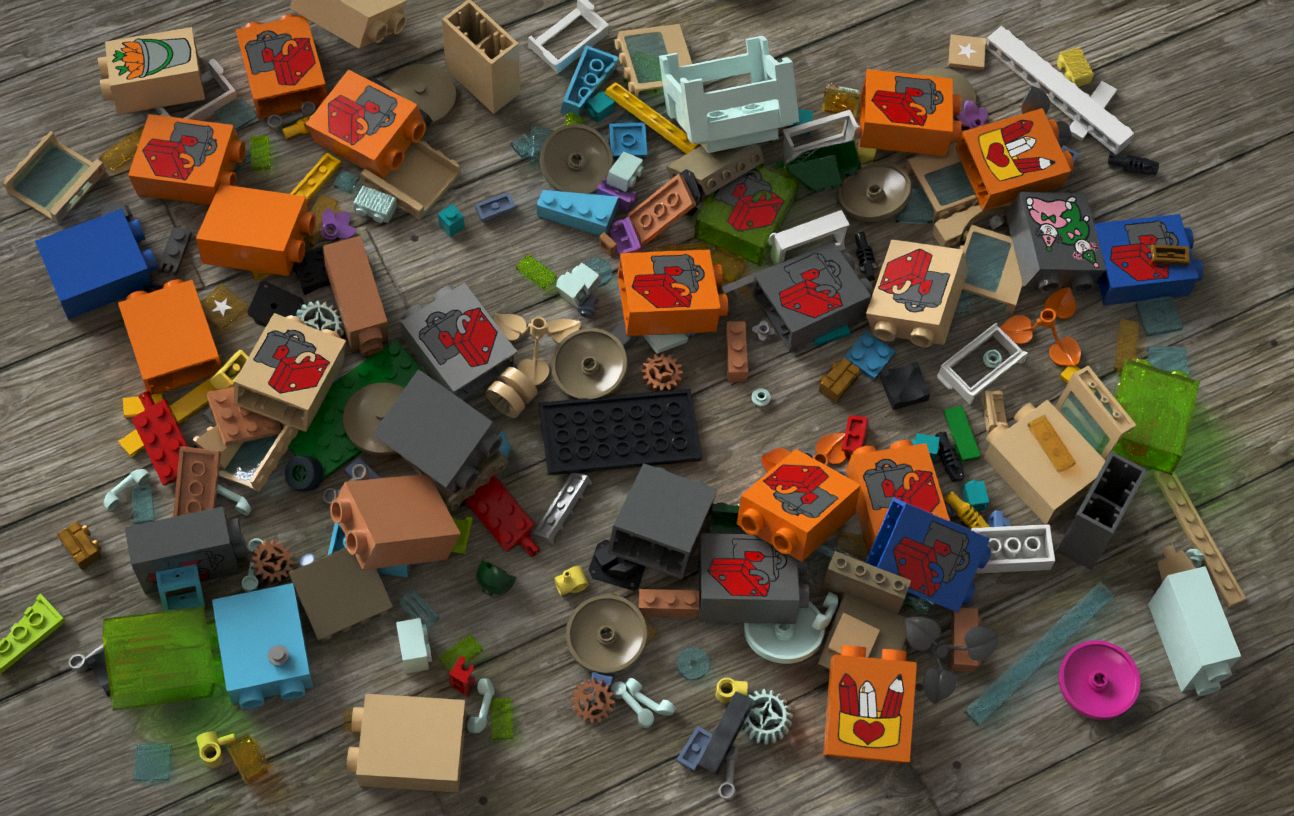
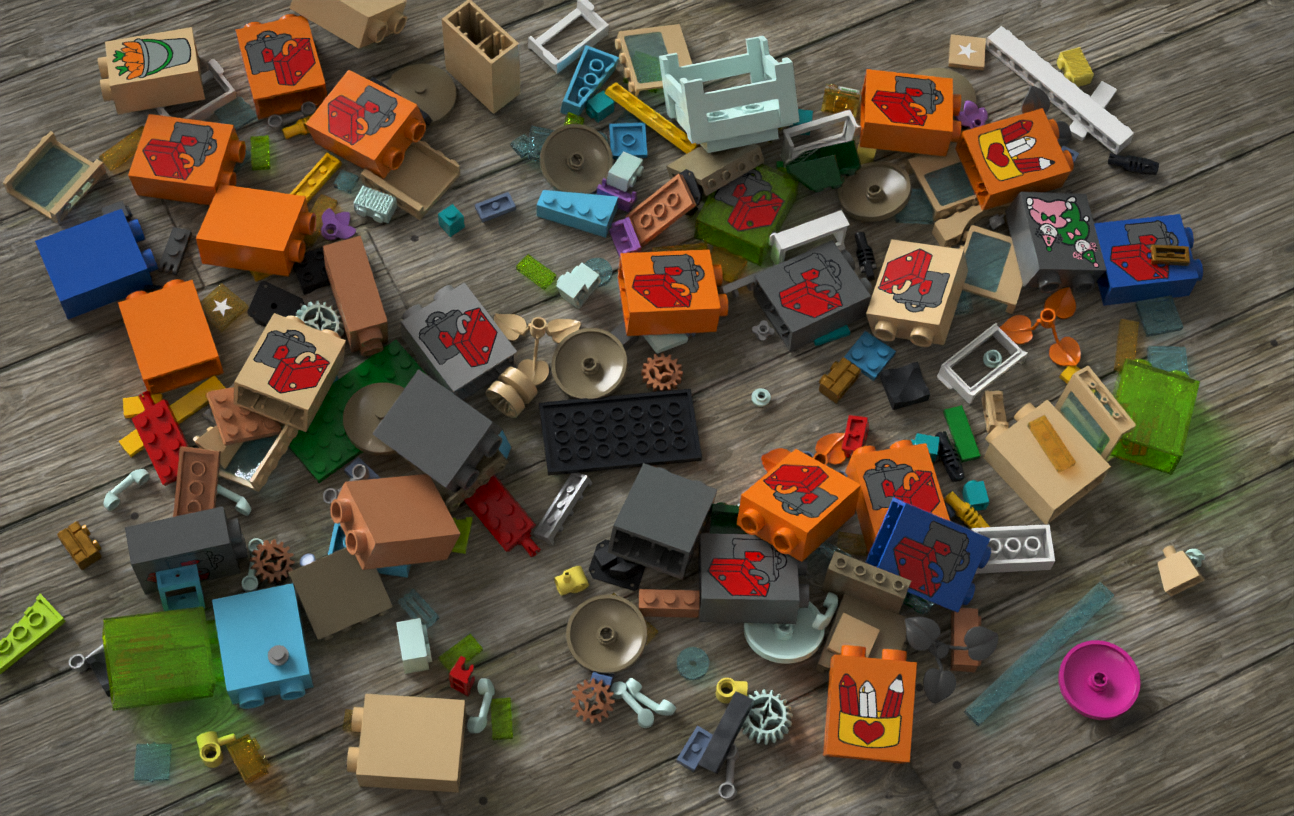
(142, 504): clear light blue tile -> none
(229, 371): light yellow brick -> none
(304, 473): black wheel -> none
(493, 579): dark green cylinder -> none
(589, 308): sand blue plate -> none
(607, 244): medium nougat tile -> none
(736, 351): nougat brick -> none
(997, 520): medium blue tile -> none
(1102, 510): dark grey brick -> none
(1194, 631): light aqua brick -> none
(1200, 538): tan tile -> none

